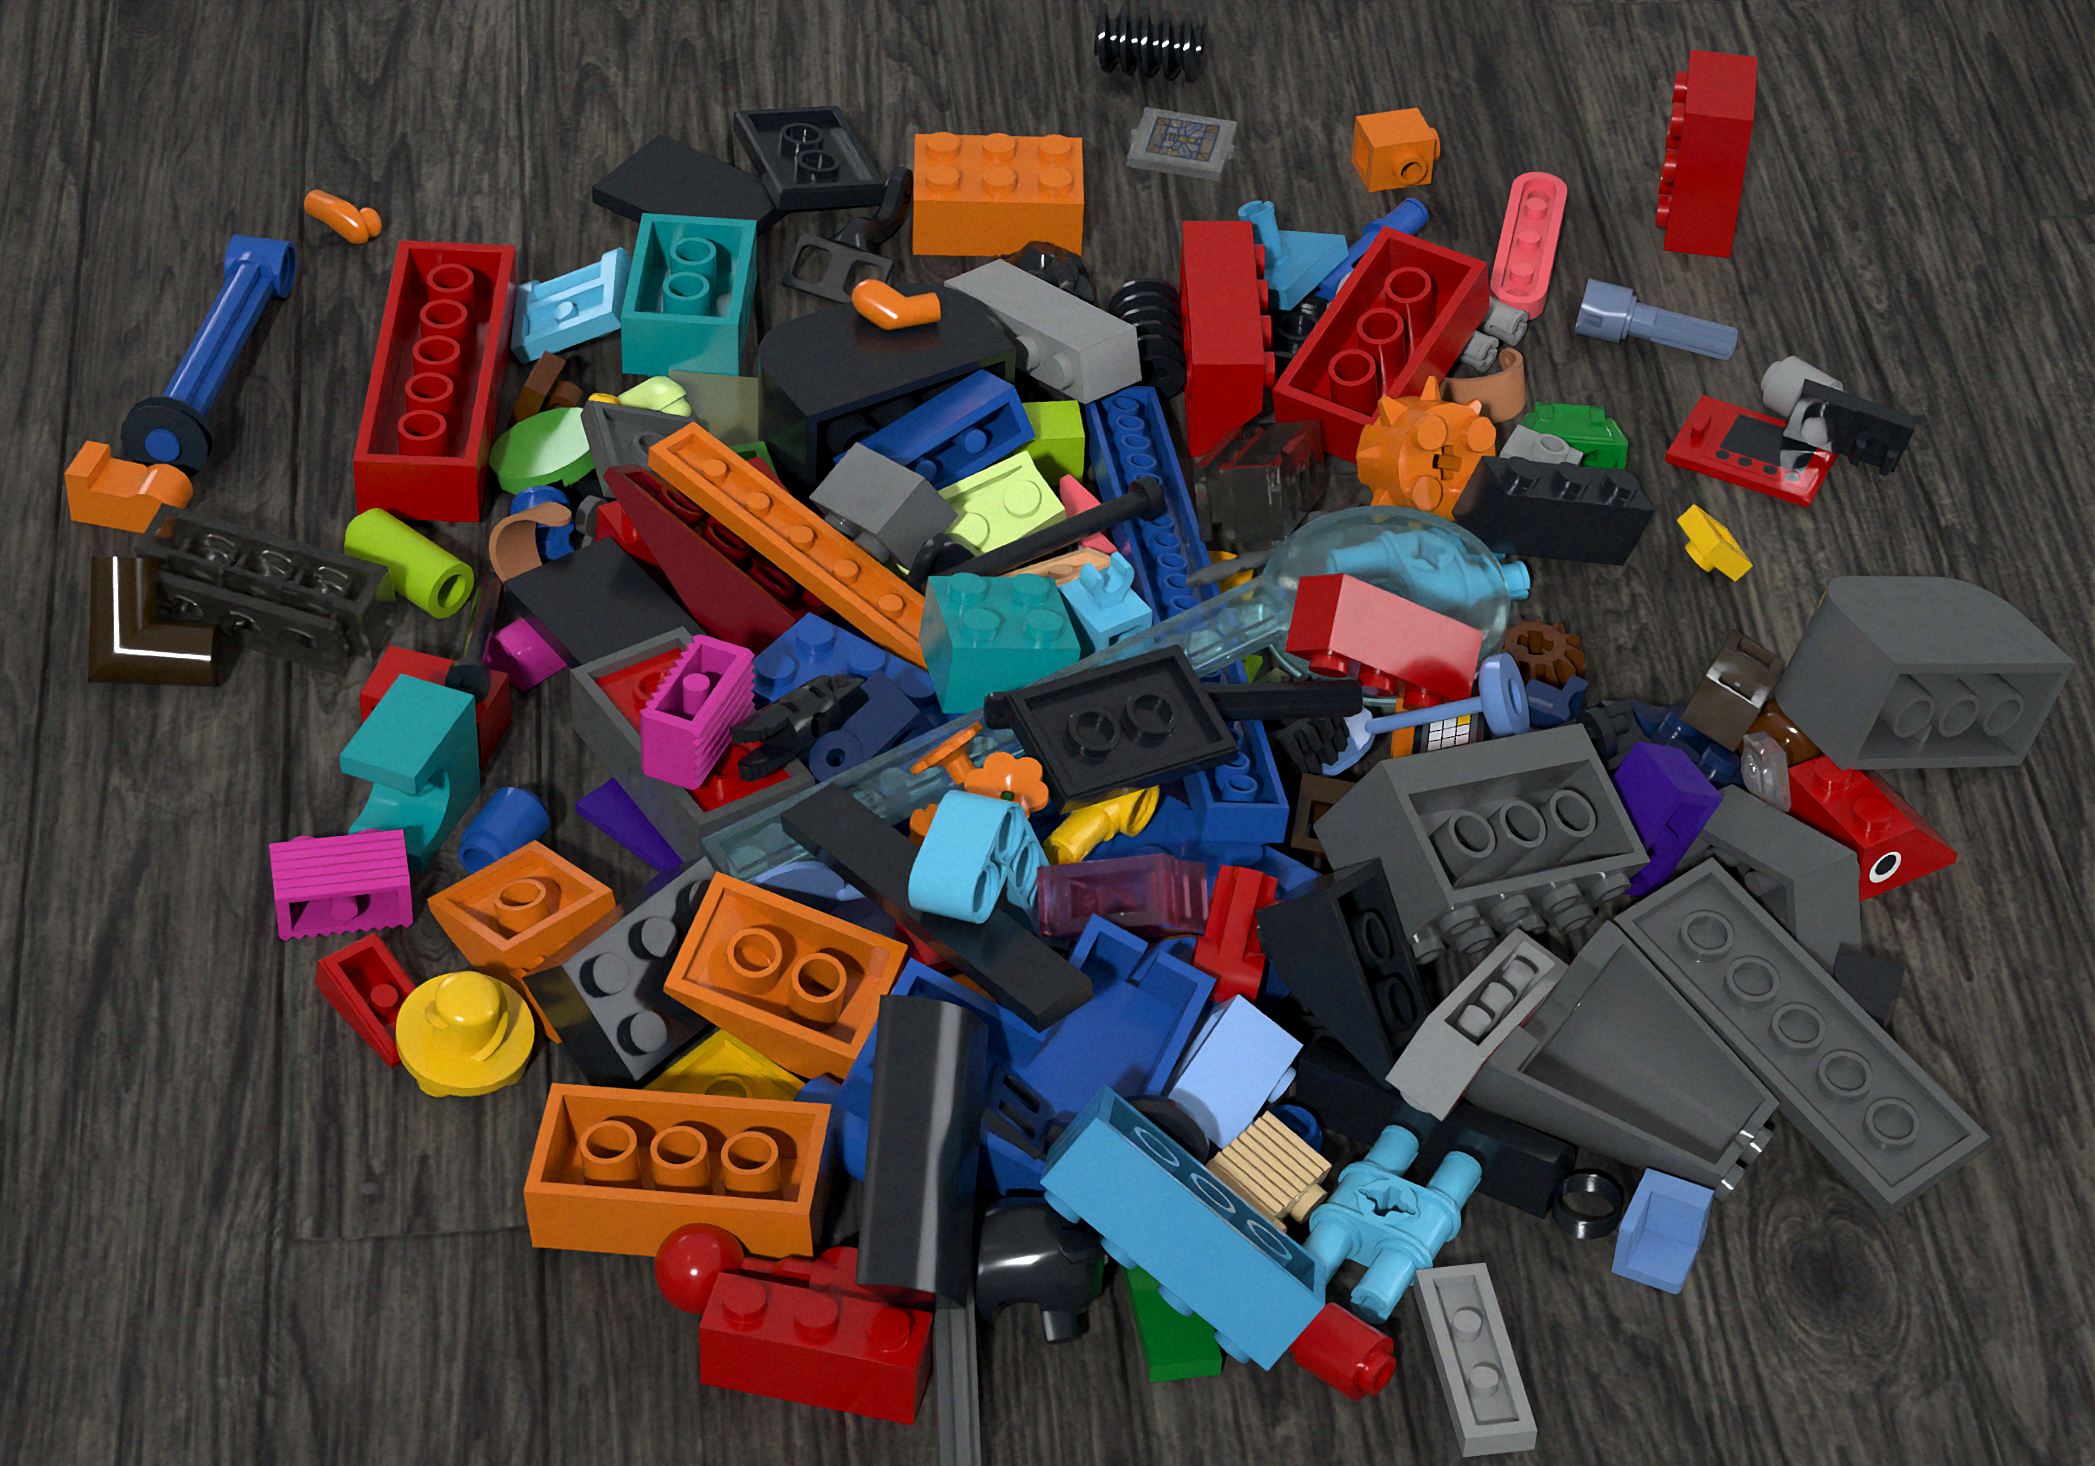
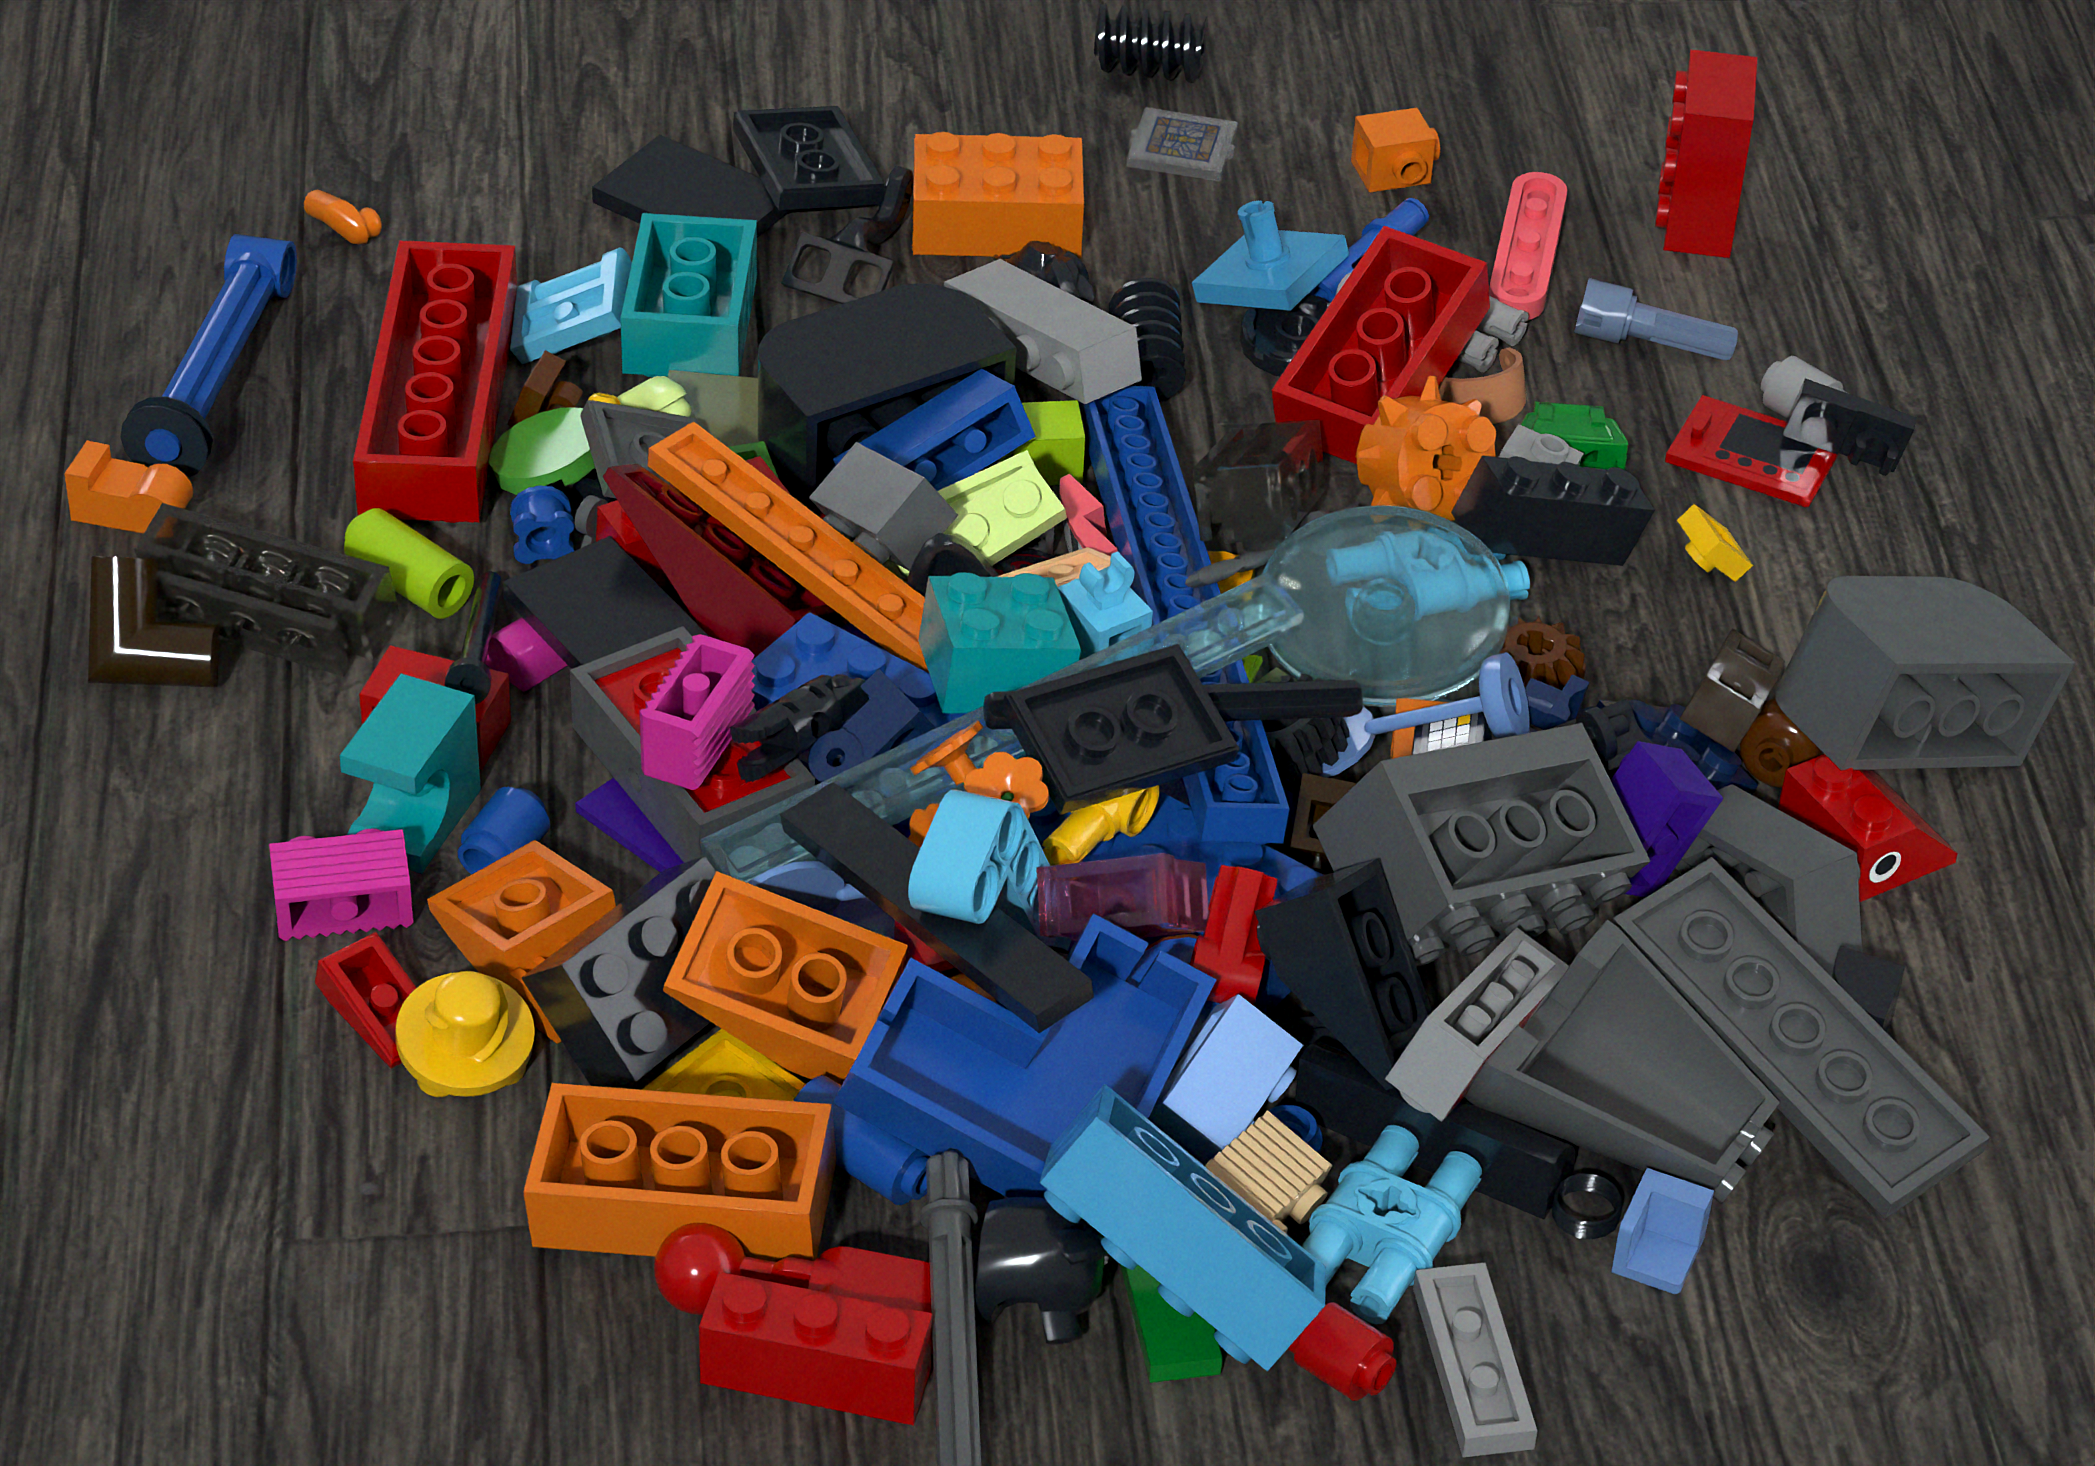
(514, 540): nougat helmet -> none
(891, 309): orange arm -> none
(922, 1153): black brick -> none
(1143, 500): black bar -> none
(1163, 1112): black piece -> none
(1223, 329): red slope -> none
(1382, 641): brick -> none
(1766, 770): clear tile -> none

